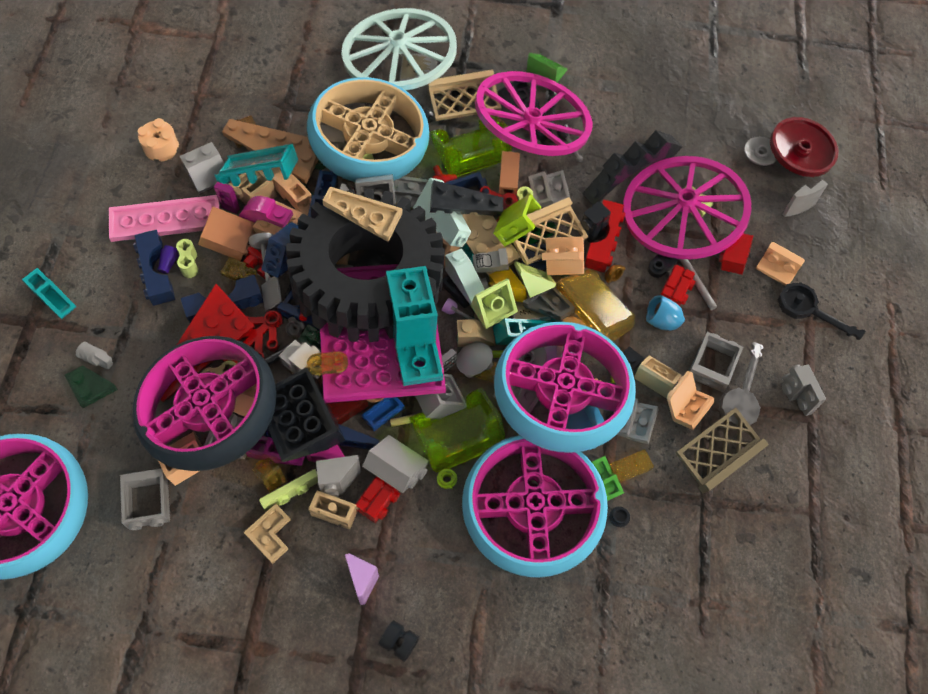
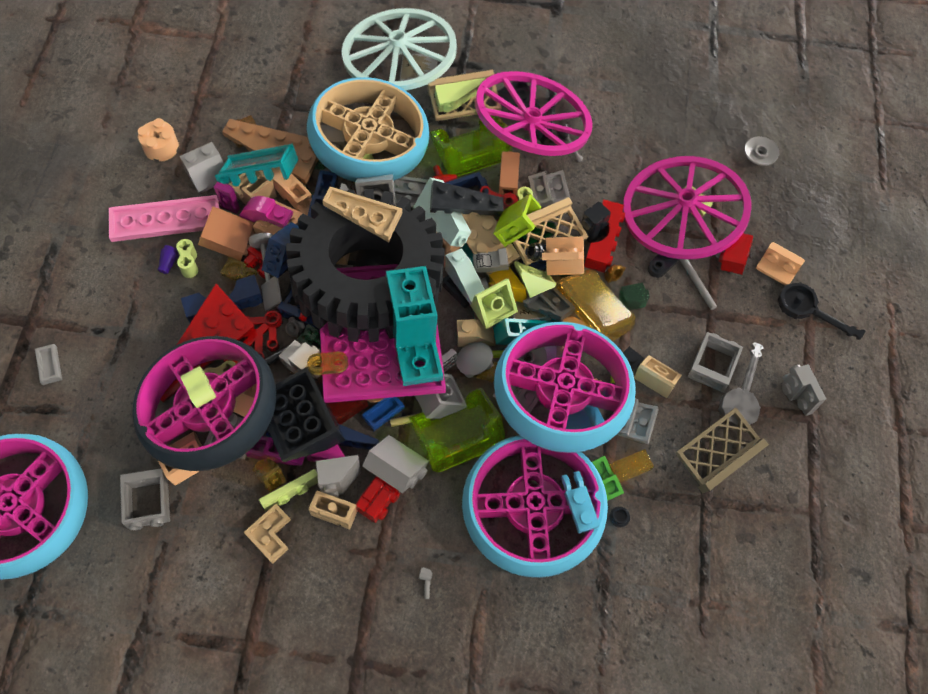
(48, 364): none -> light grey tile
(49, 293): teal slope -> none
(88, 386): clear green wing -> none
(93, 355): light grey hinge -> none
(158, 286): dark blue arch -> none
(198, 387): none -> yellowish green axle
(363, 576): lavender slope -> none
(393, 635): black wheel -> none
(426, 574): none -> light grey hand
(447, 473): lime plate -> none
(451, 307): lavender hinge -> none
(453, 95): none -> yellowish green slope
(535, 251): none -> black plate
(545, 67): bright green slope -> none
(580, 504): none -> medium azure hinge
(619, 166): black arch -> none
(634, 296): none -> clear green brick
(668, 316): dark azure piece -> none
(677, 284): red brick -> none
(687, 403): light nougat bracket -> none
(804, 147): dark red dish -> none
(804, 199): light grey slope -> none

